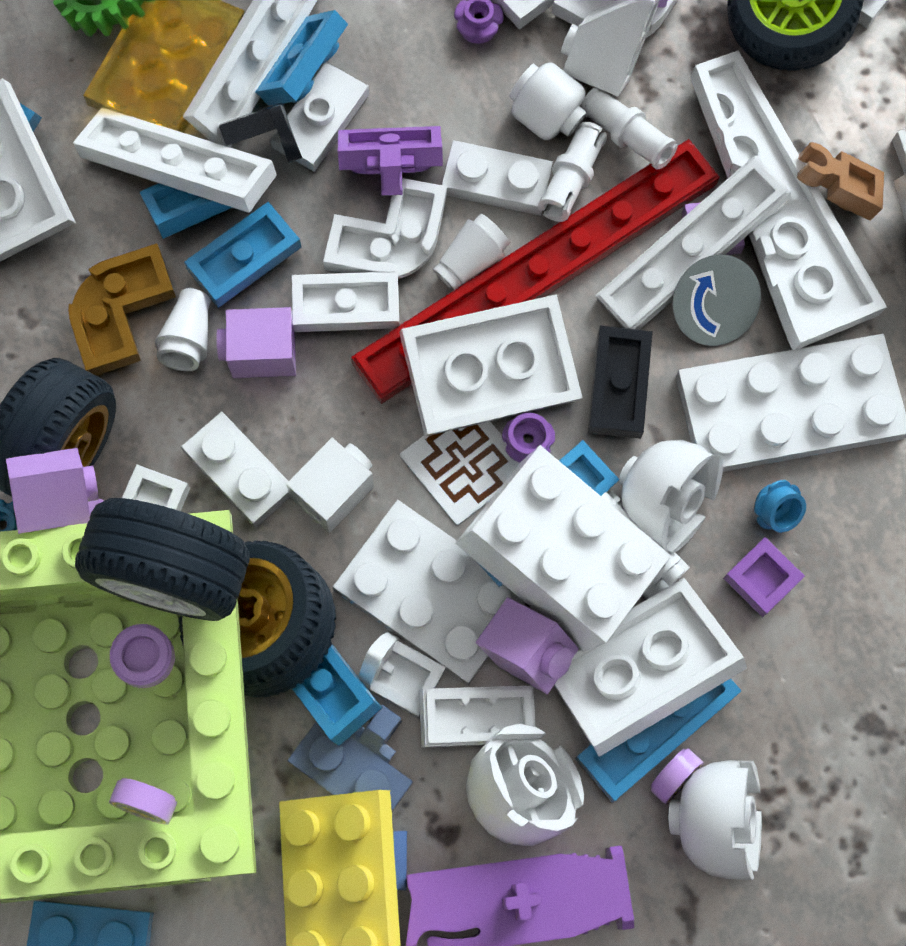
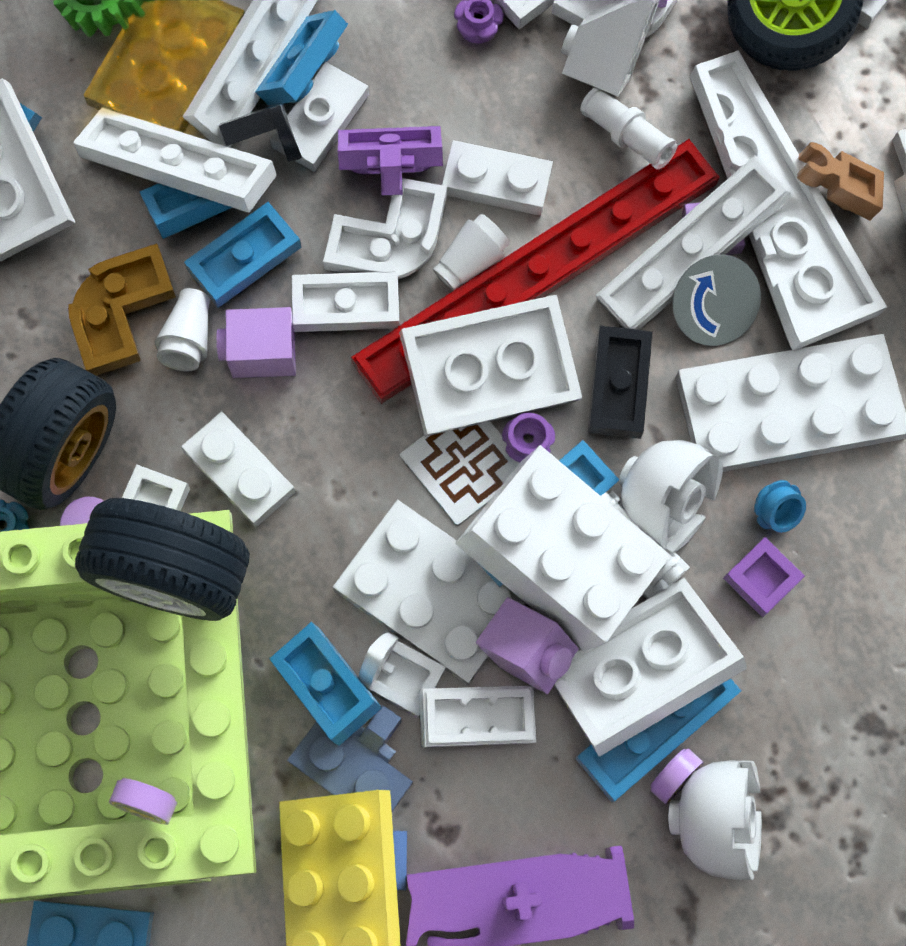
(51, 490): lavender brick -> none
(142, 656): lavender tile -> none
(282, 620): black wheel -> none
(332, 483): white brick -> none
(523, 787): white cylinder -> none
(548, 101): white head -> none
(572, 171): white pin -> none

